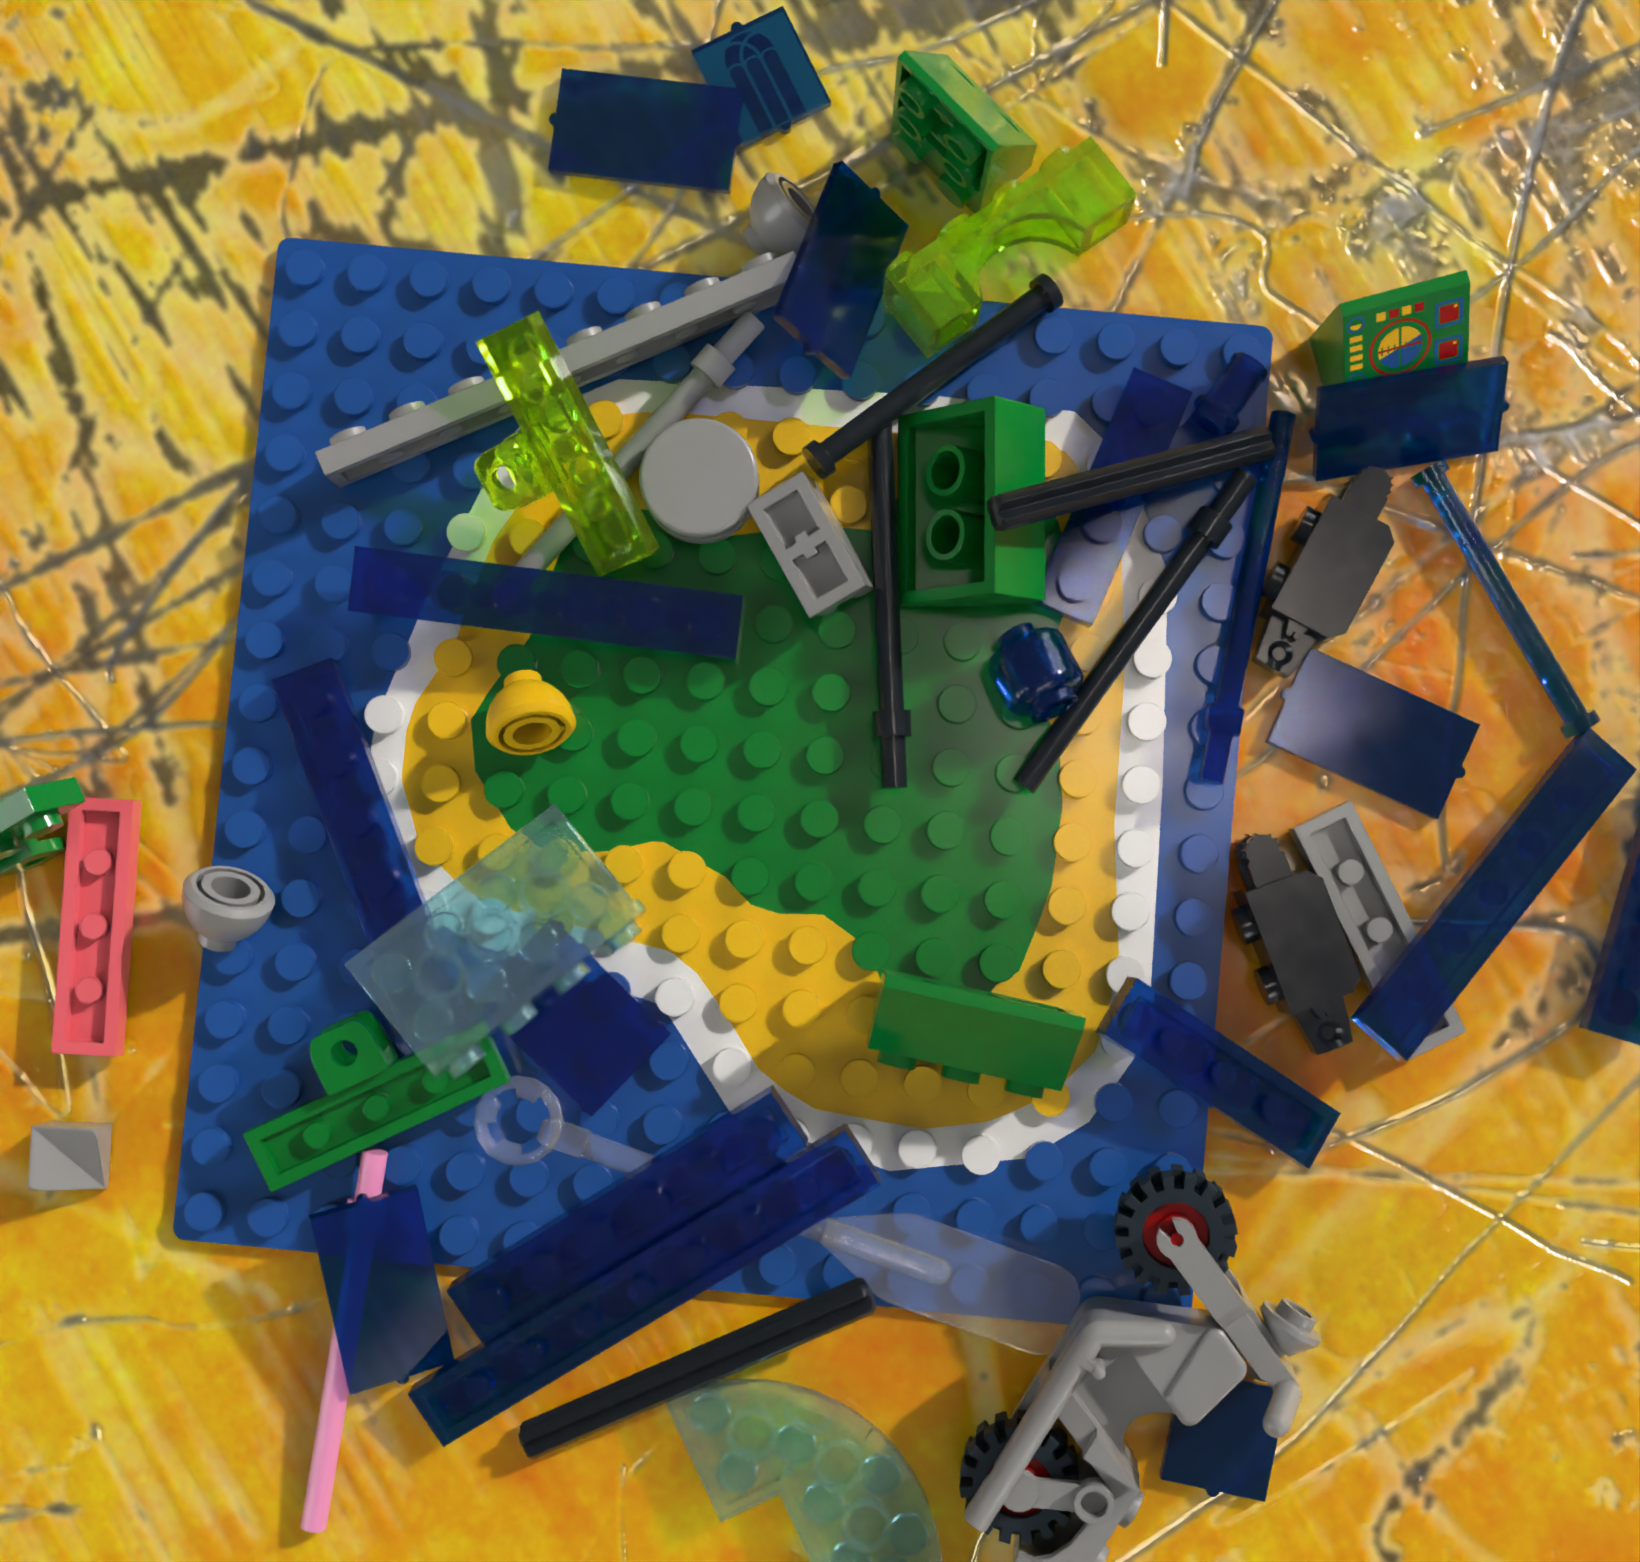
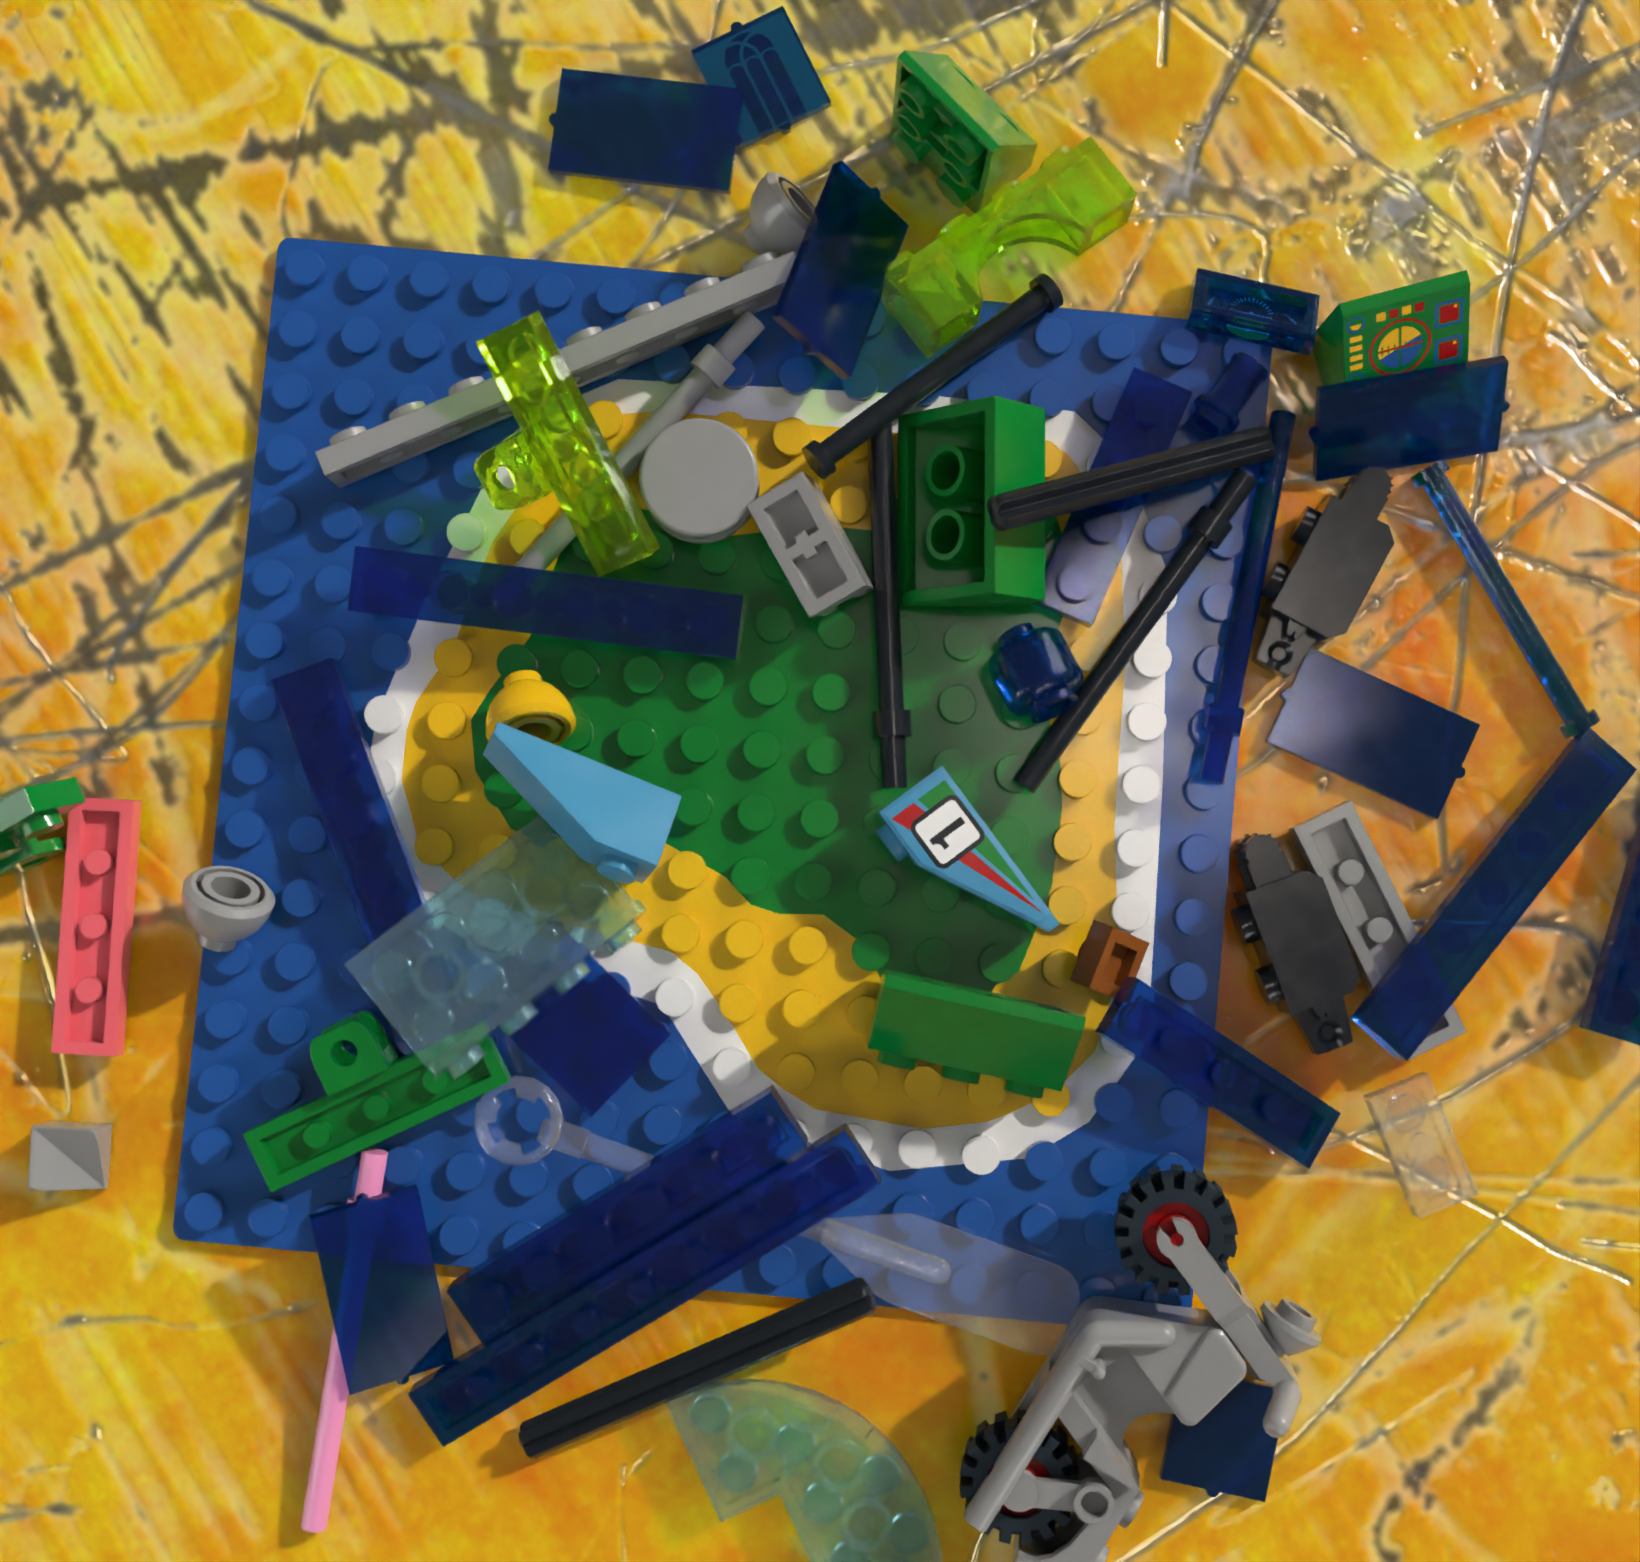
(591, 806): none -> dark azure slope
(951, 841): none -> slope
(1108, 959): none -> dark orange plate
(1253, 311): none -> clear blue tile
(1421, 1145): none -> clear plate

